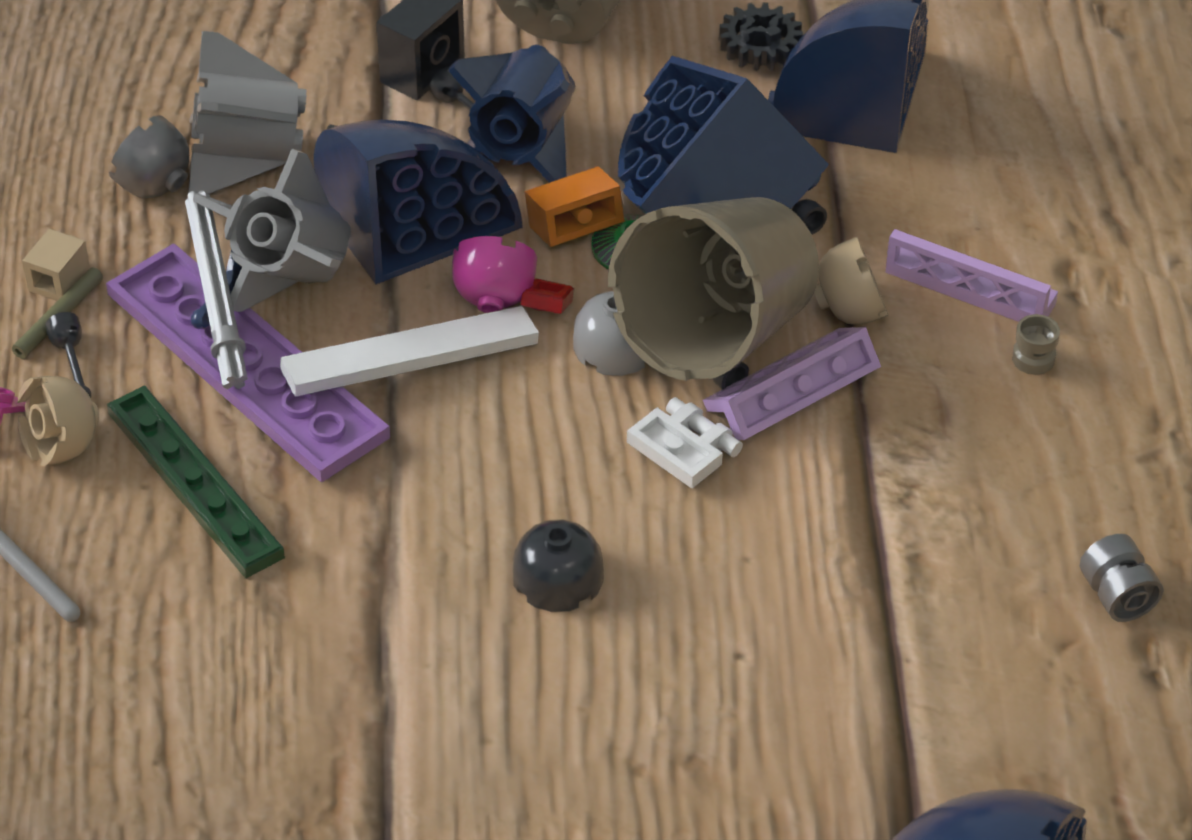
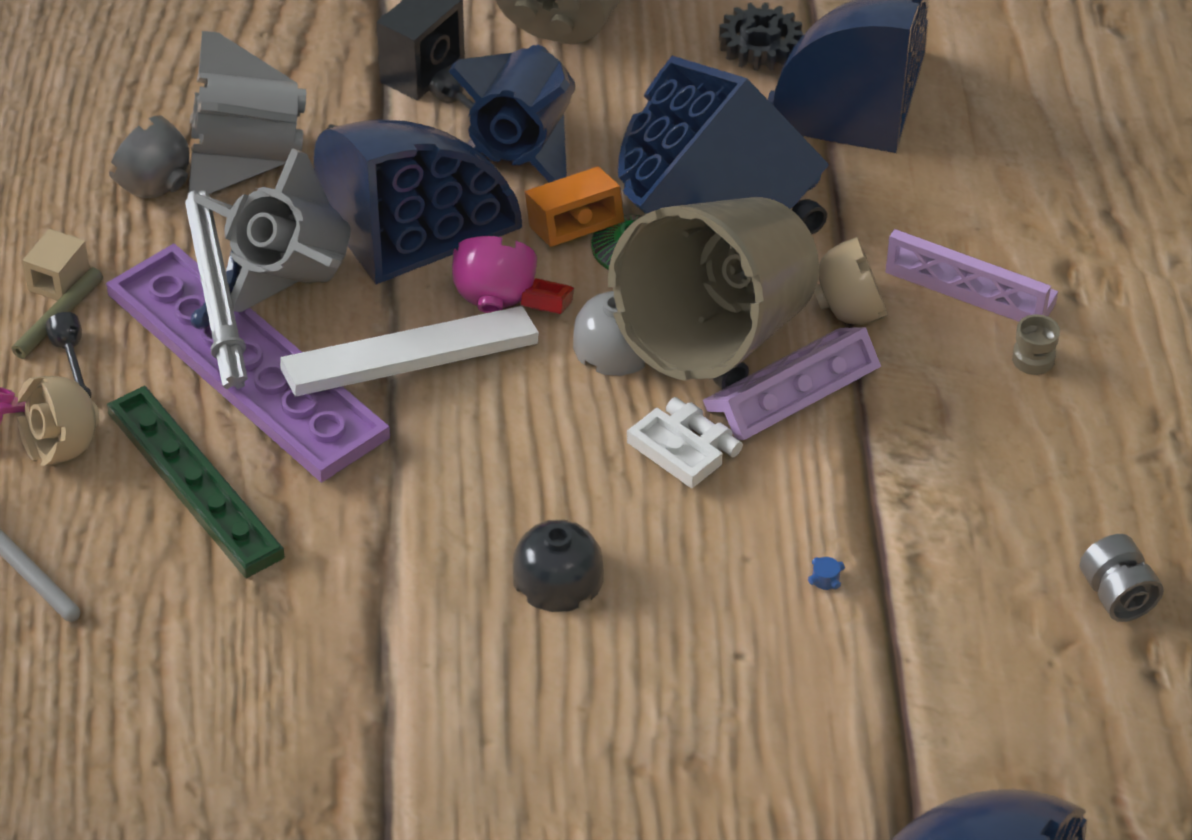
(826, 573): none -> blue piece

